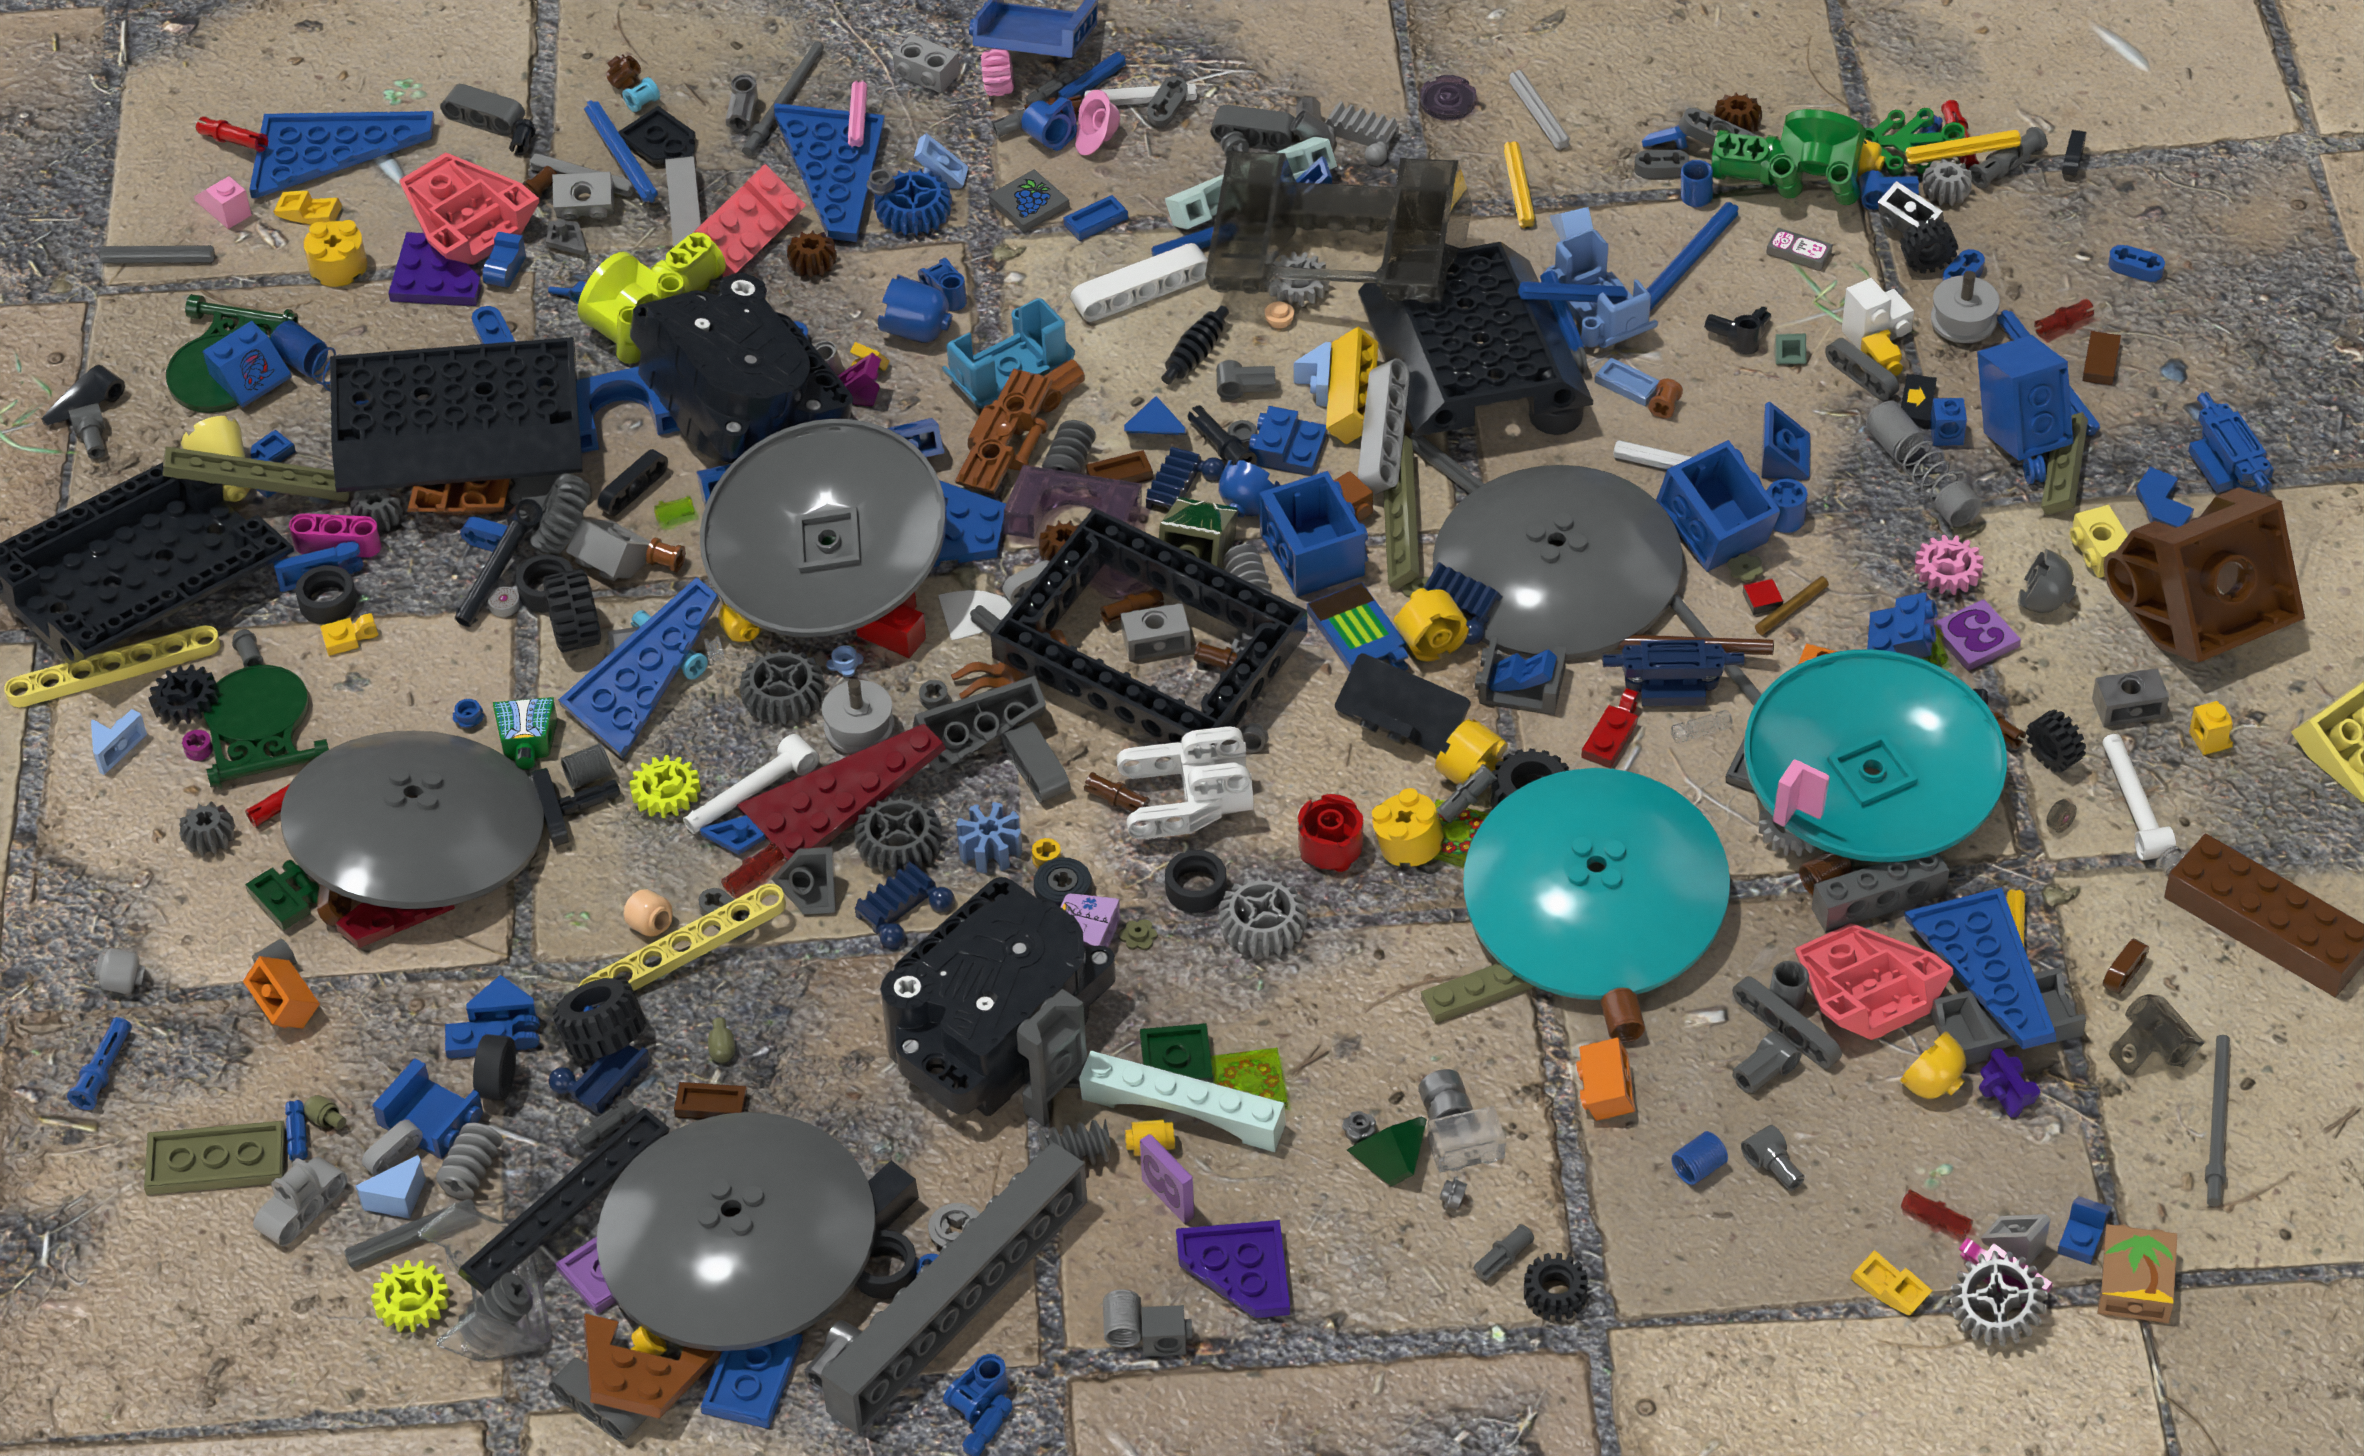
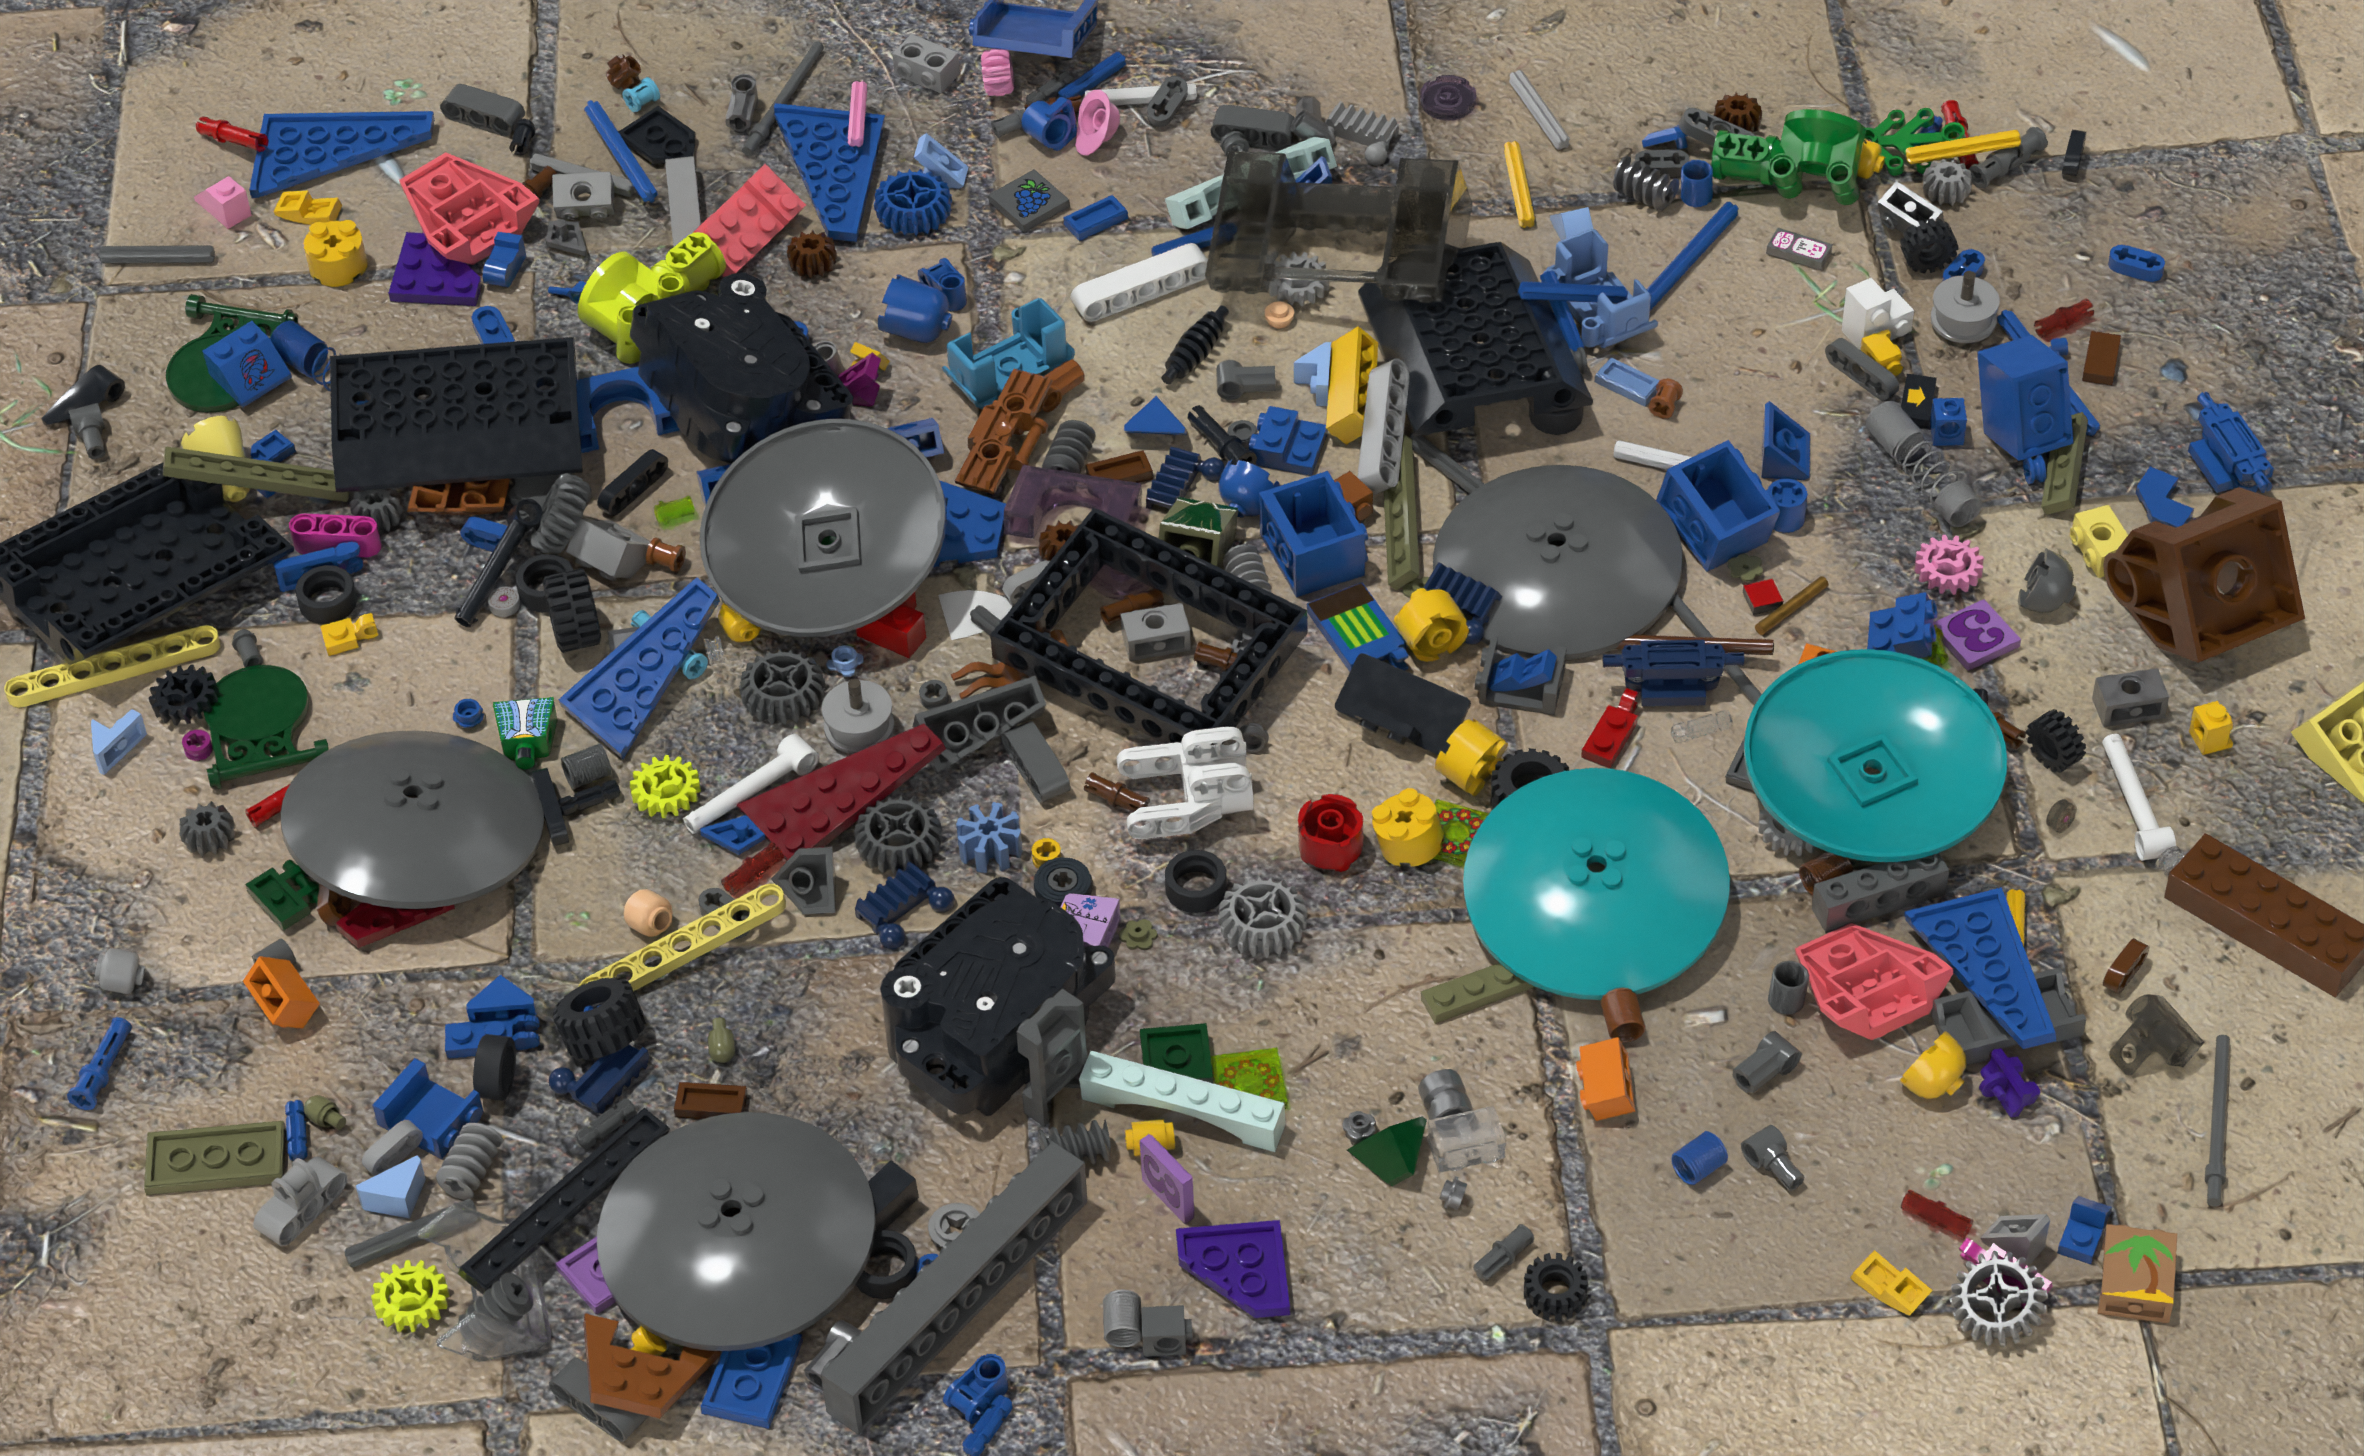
(881, 182): flat silver plate -> none
(1466, 793): dark grey pin -> none
(1642, 186): none -> flat silver piece
(1743, 332): black axle -> none
(1787, 1022): dark grey beam -> none
(1790, 348): sand green slope -> none
(1800, 789): bright pink panel -> none
(1874, 186): blue piece -> none
(2059, 346): none -> blue hand

